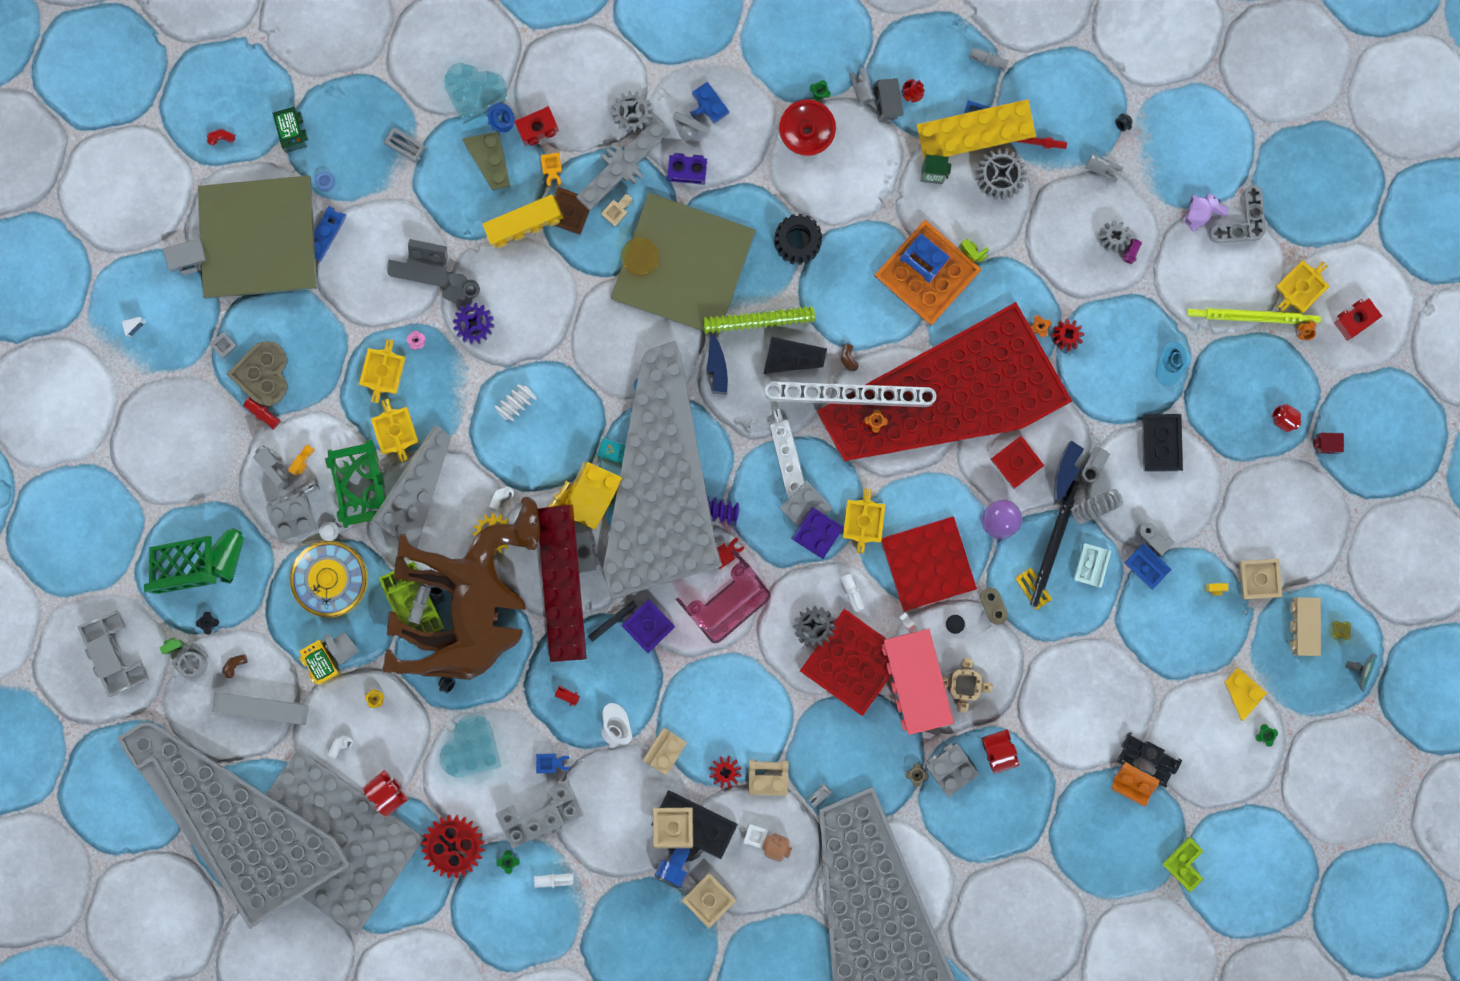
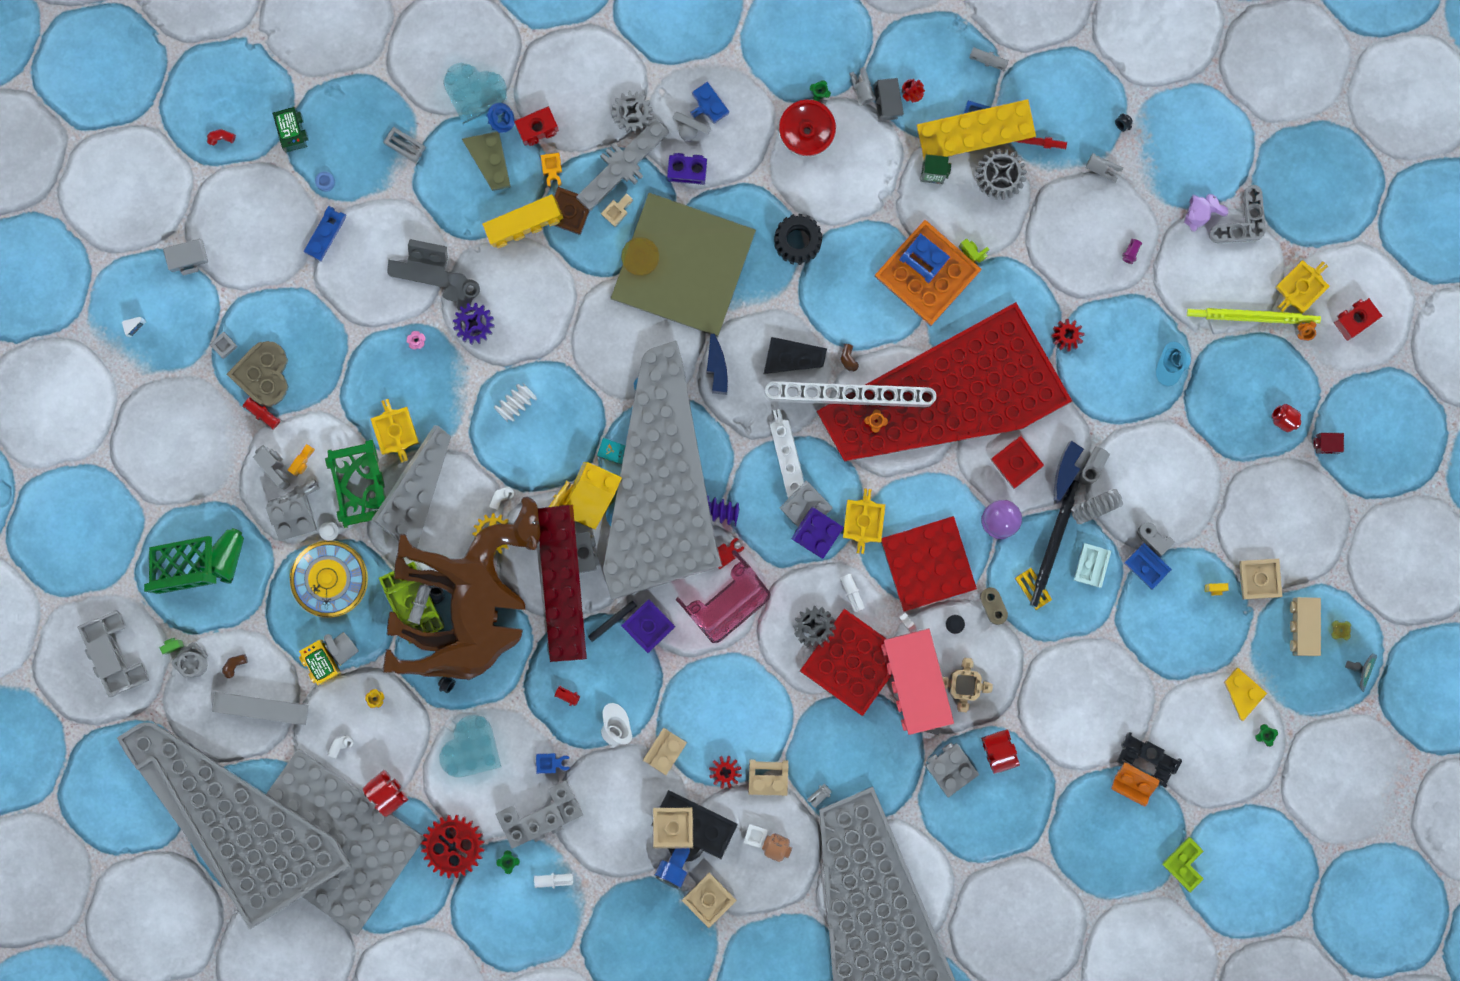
(201, 623): black plate -> none
(257, 237): olive tile -> none
(382, 371): yellow plate -> none
(759, 319): lime piece -> none
(911, 775): dark tan plate -> none
(1045, 325): orange plate -> none
(1113, 229): light grey gear -> none
(1162, 442): black plate -> none

